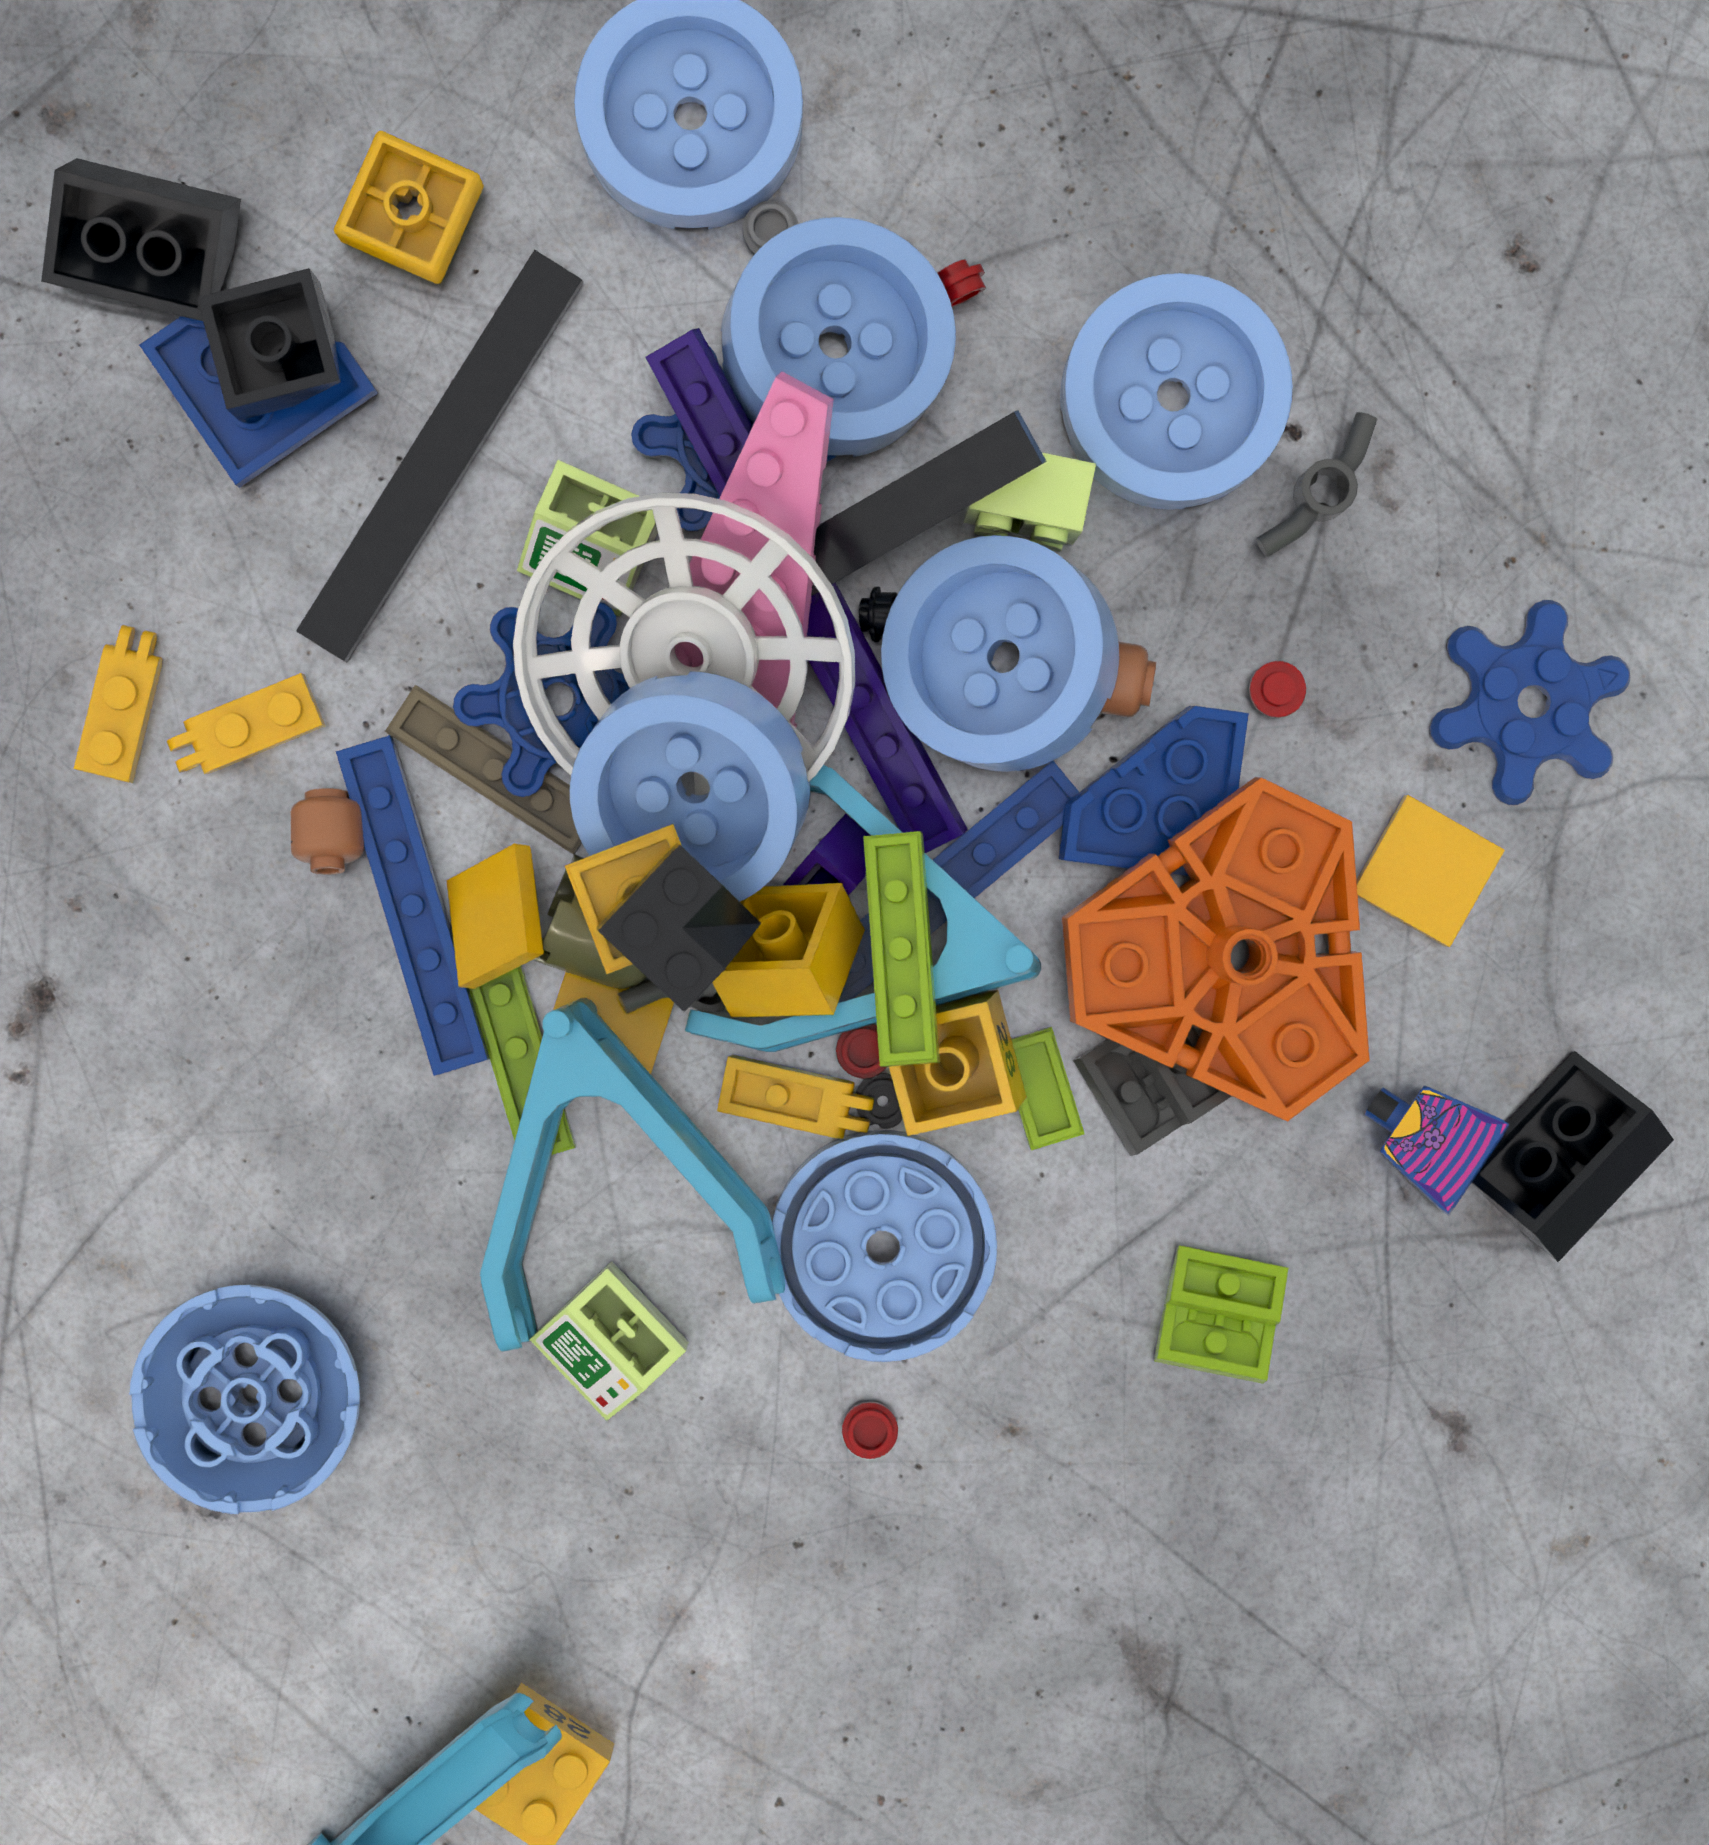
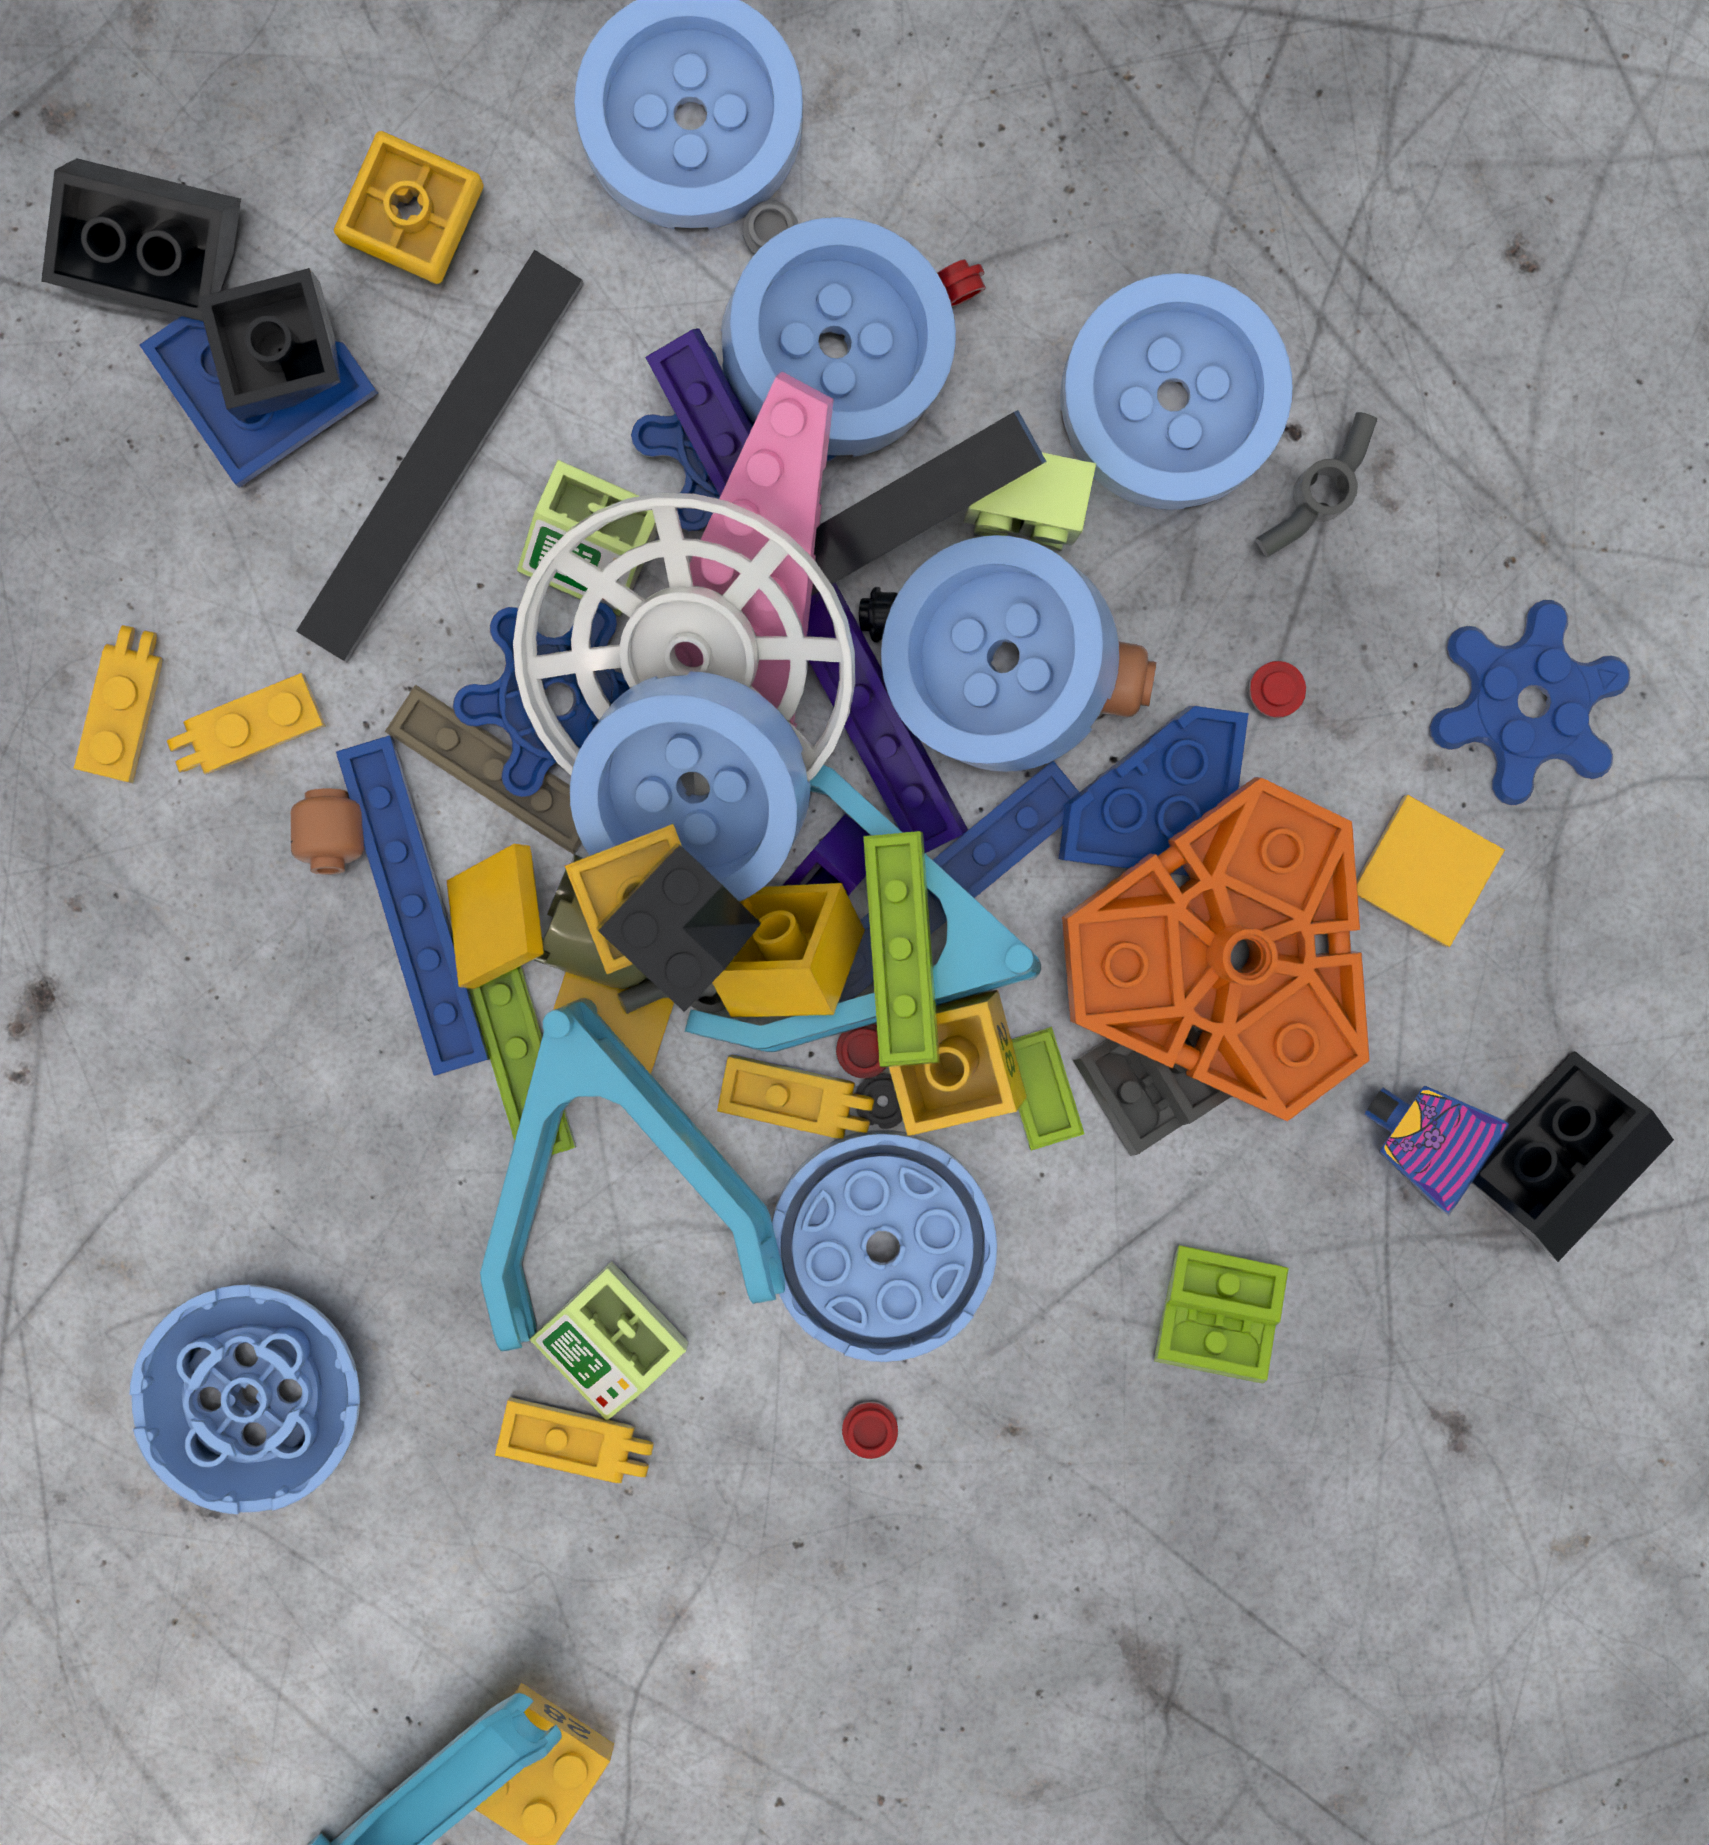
(570, 1442): none -> yellow hinge

